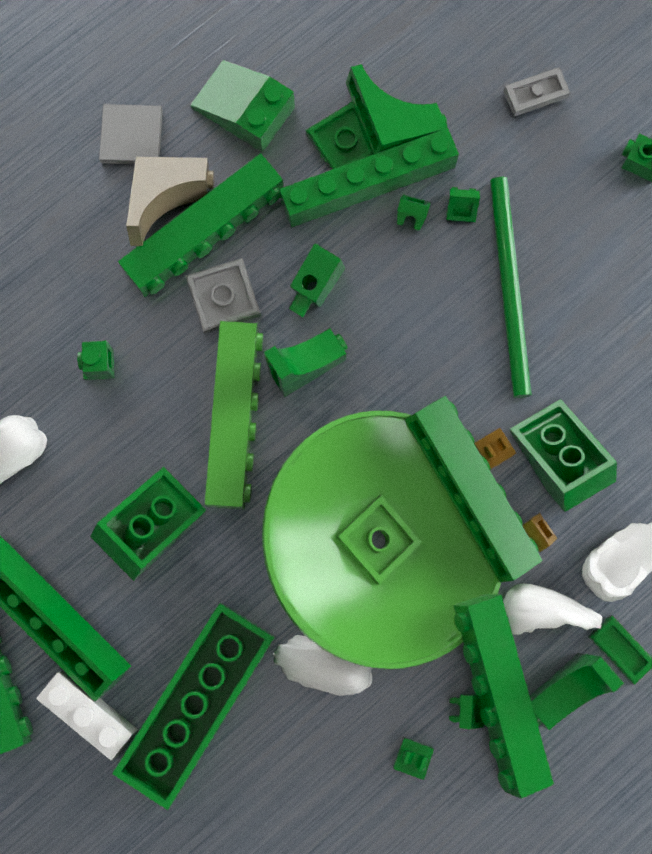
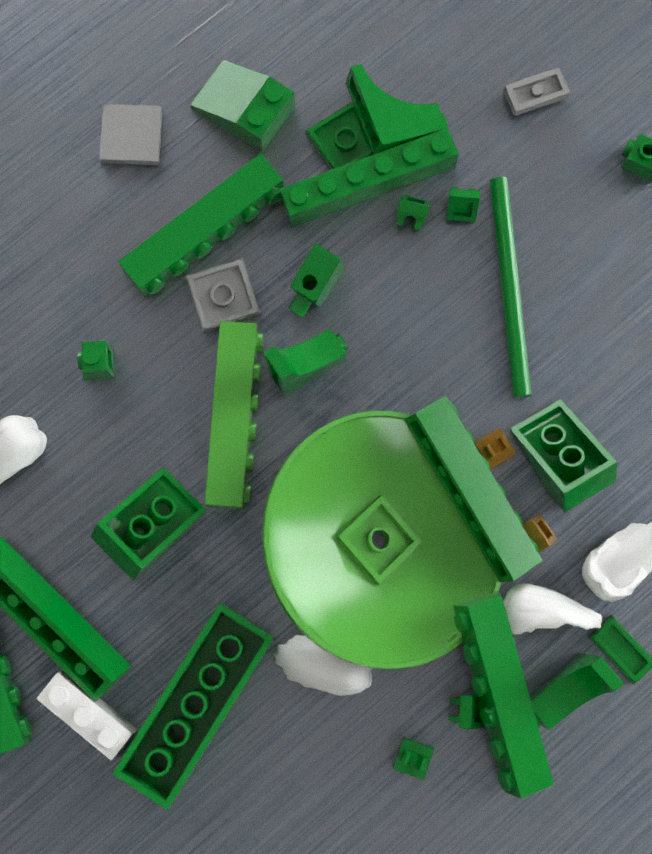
(161, 186): arch -> none

